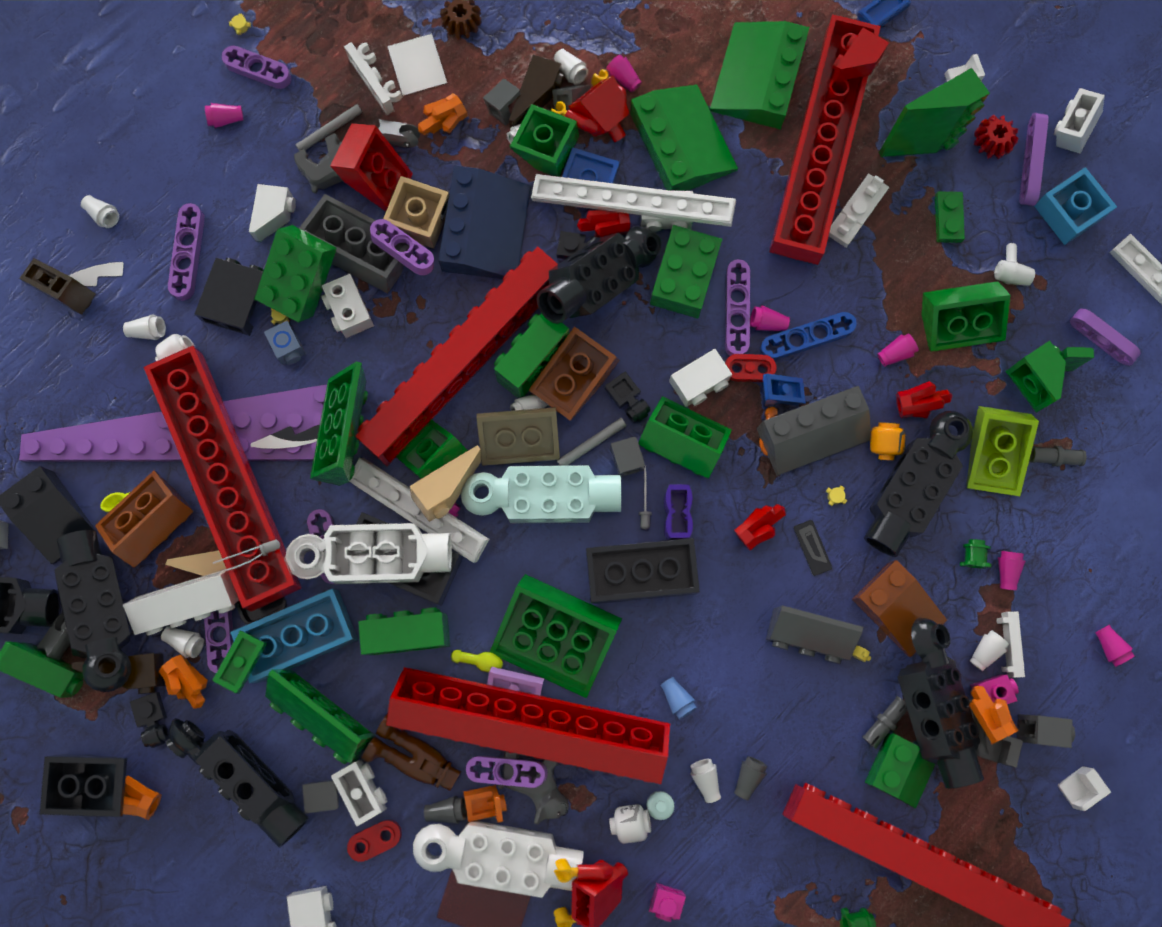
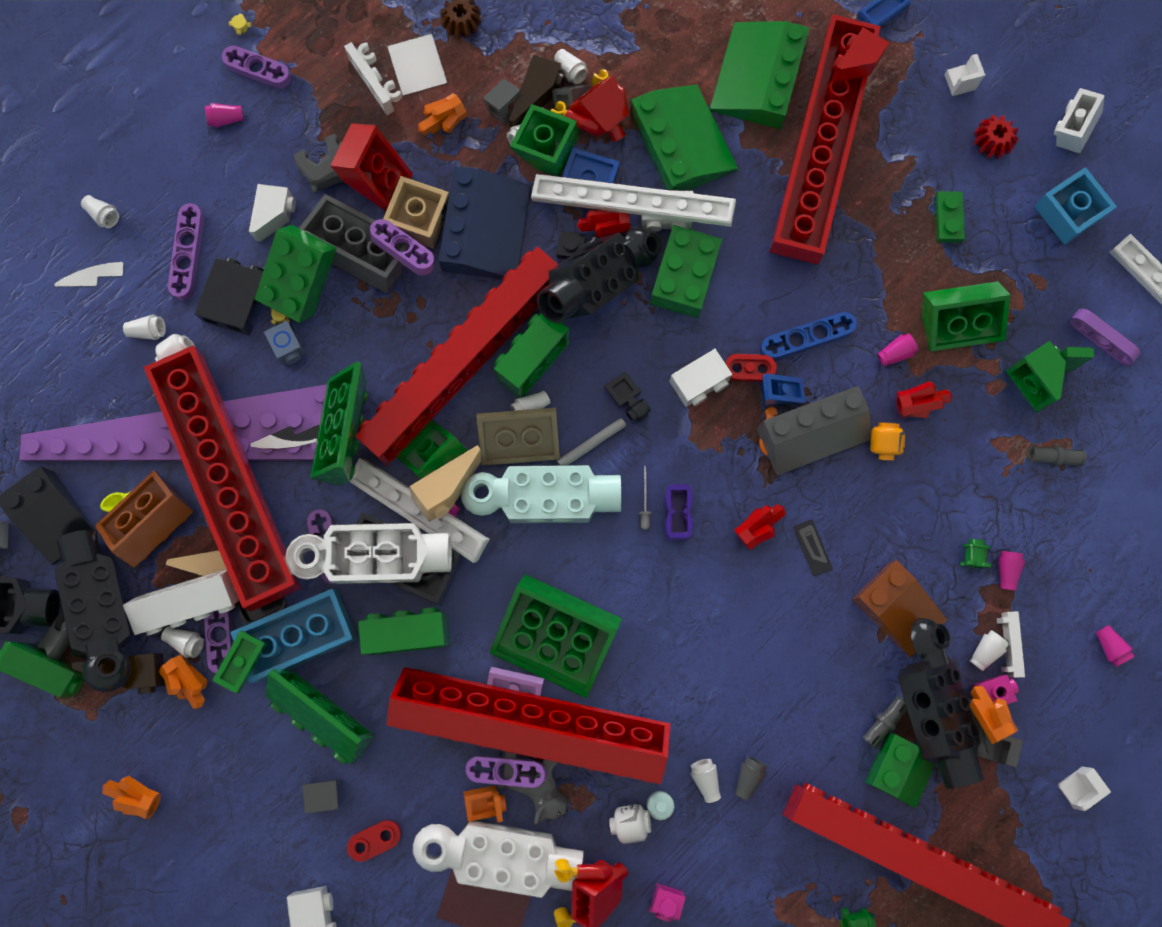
(58, 286): dark brown slope -> none
(83, 785): black slope -> none
(148, 712): black plate -> none
(264, 548): piece -> none
(271, 802): black brick -> none
(329, 128): light grey bar -> none
(347, 306): white brick -> none
(360, 792): white brick -> none
(399, 133): dark grey piece -> none
(426, 764): reddish brown piece -> none
(446, 811): dark grey cone -> none
(482, 661): neon yellow piece -> none
(574, 374): dark orange slope -> none
(624, 73): dark pink cone -> none
(627, 456): dark grey panel -> none
(642, 571): black brick -> none
(678, 698): medium blue cone -> none
(684, 437): green slope -> none
(734, 308): medium lavender beam -> none
(768, 319): dark pink cone -> none
(813, 634): dark grey slope -> none
(836, 495): light yellow piece -> none
(857, 210): white plate -> none
(861, 654): light yellow piece -> none
(918, 484): black brick -> none
(937, 117): green slope -> none
(1000, 450): lime slope -> none
(1013, 272): white piece -> none
(1033, 159): medium lavender beam -> none
(1045, 730): dark grey brick -> none

